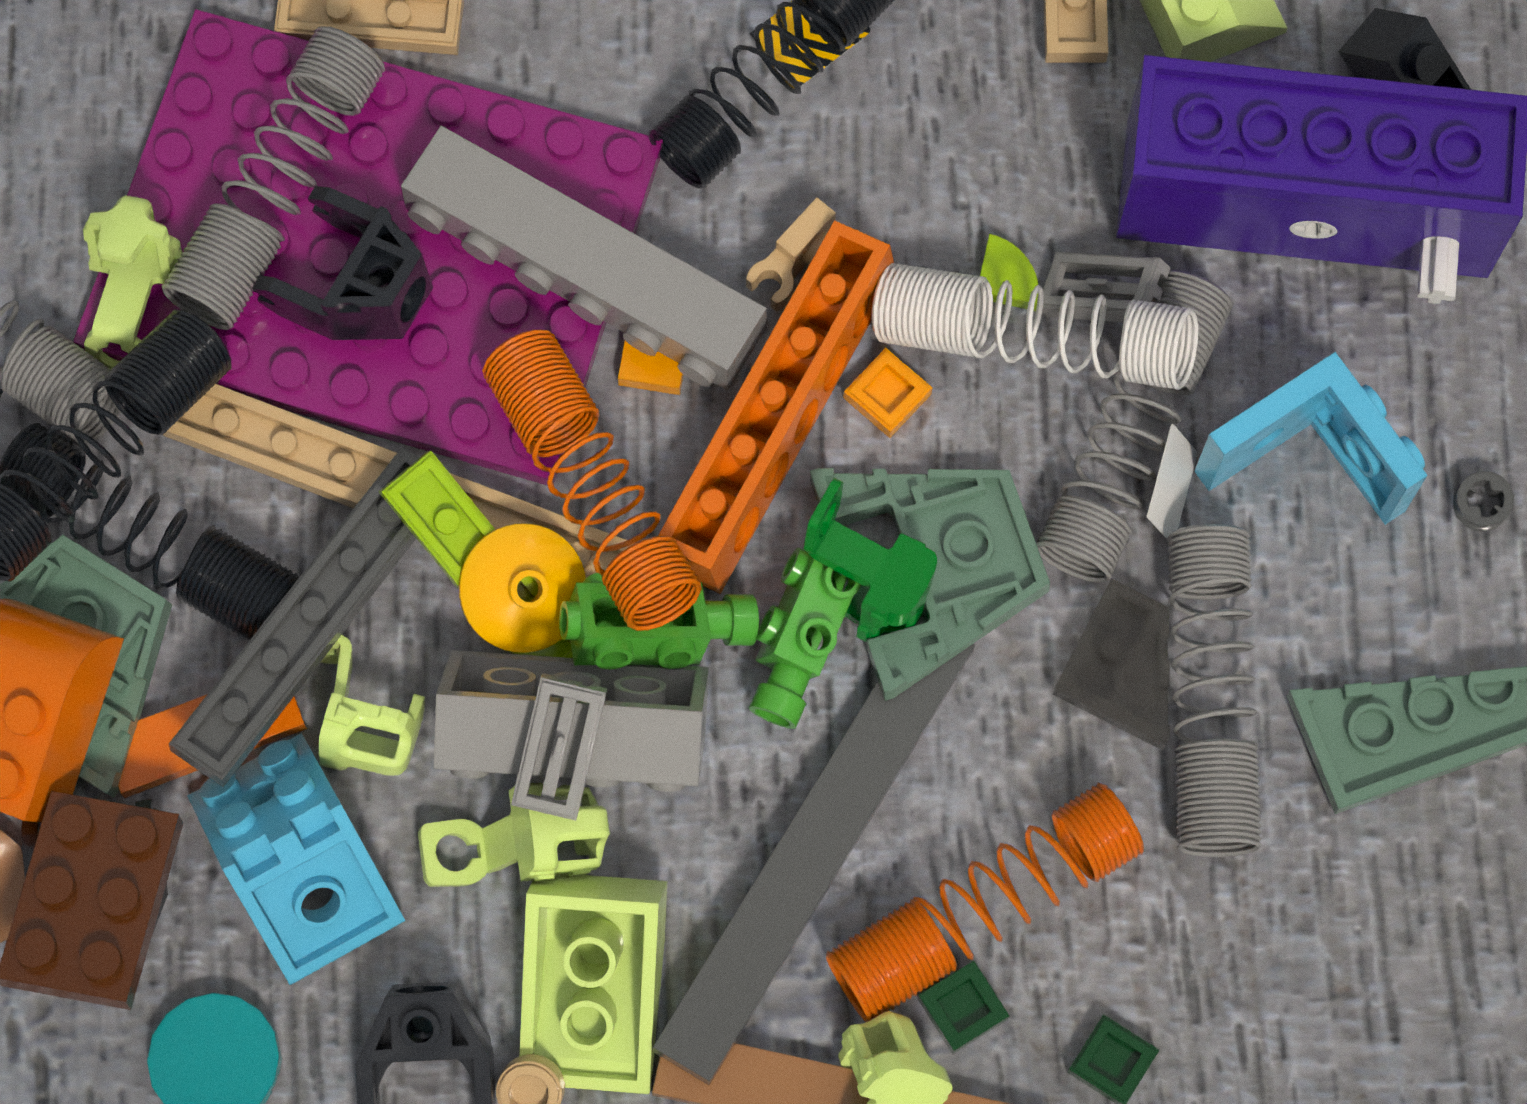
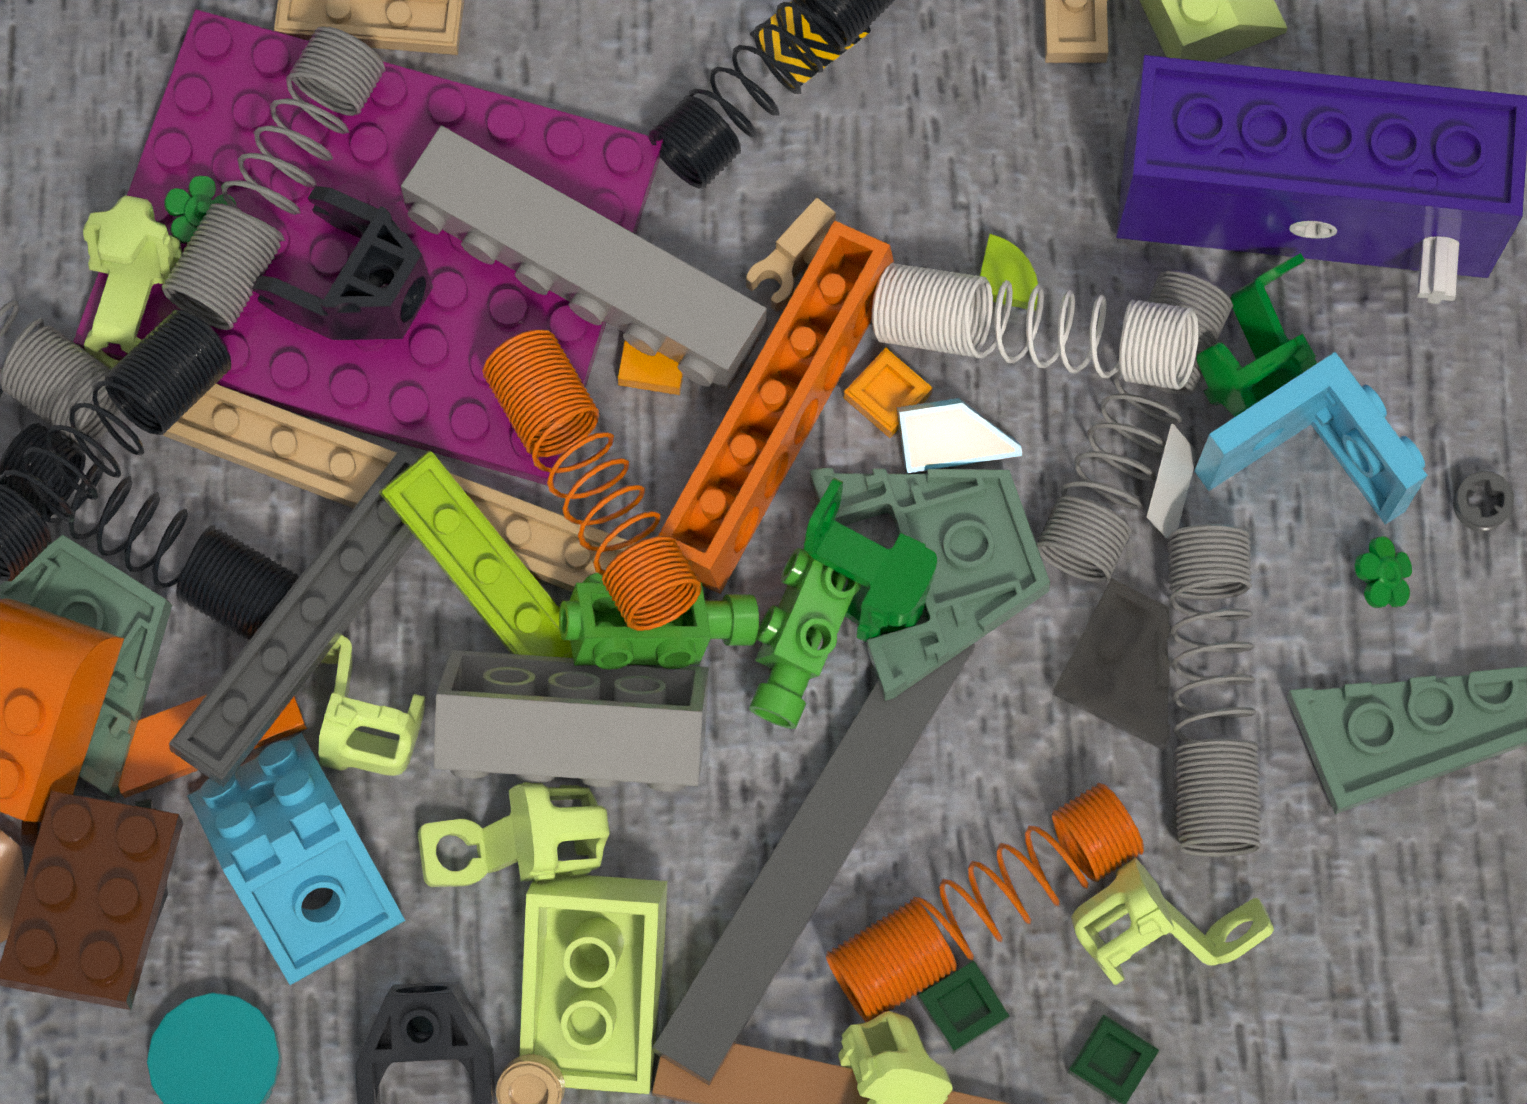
(191, 206): none -> green plant
(491, 581): yellow dish -> none
(571, 692): light grey tile -> none
(949, 436): none -> tile
(1148, 268): light grey tile -> none
(1153, 916): none -> yellowish green piece
(1275, 355): none -> green piece
(1384, 574): none -> green plant
(1400, 50): black slope -> none

